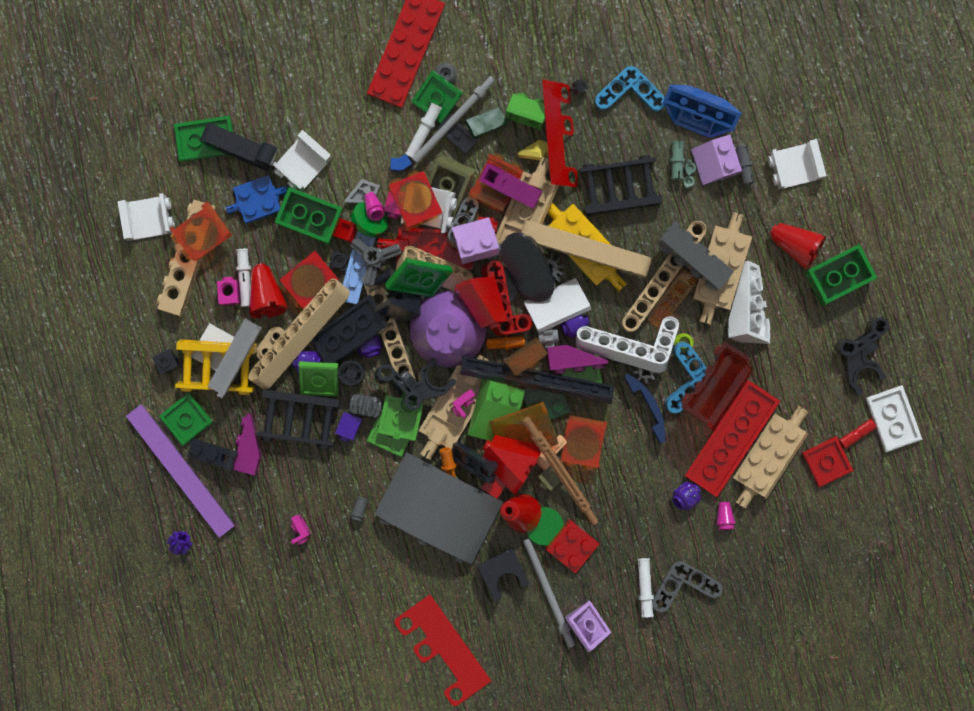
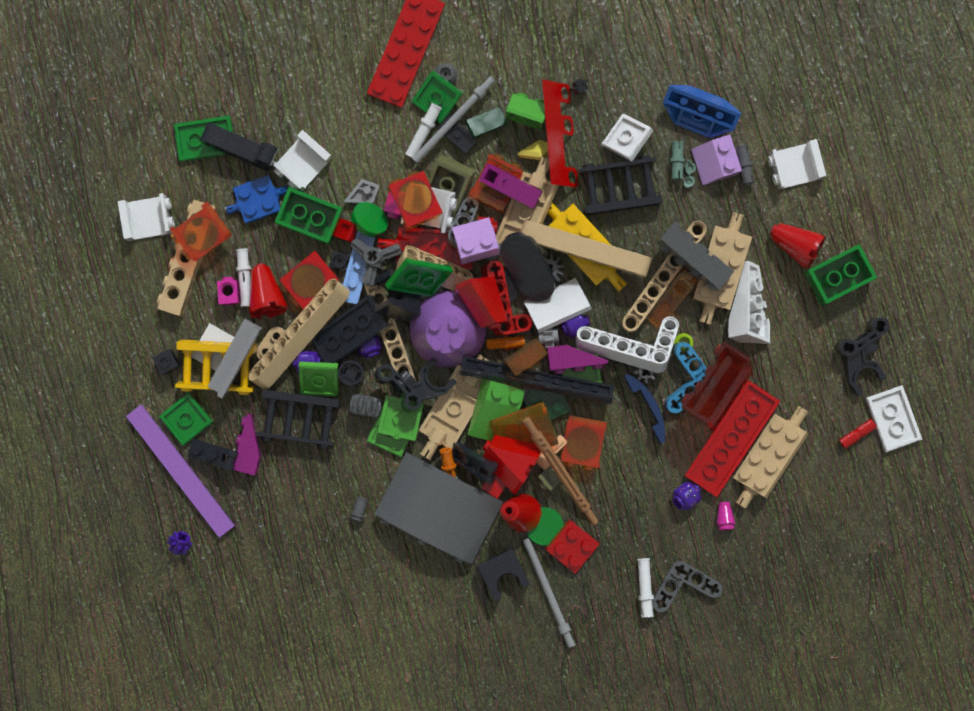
(300, 526): dark pink bracket -> none
(348, 427): dark purple brick -> none
(374, 208): dark pink cone -> none
(400, 164): blue piece -> none
(447, 642): red piece -> none
(465, 400): dark pink bracket -> none
(588, 625): lavender slope -> none
(627, 137): none -> white tile
(633, 84): dark azure beam -> none
(827, 461): red tile -> none

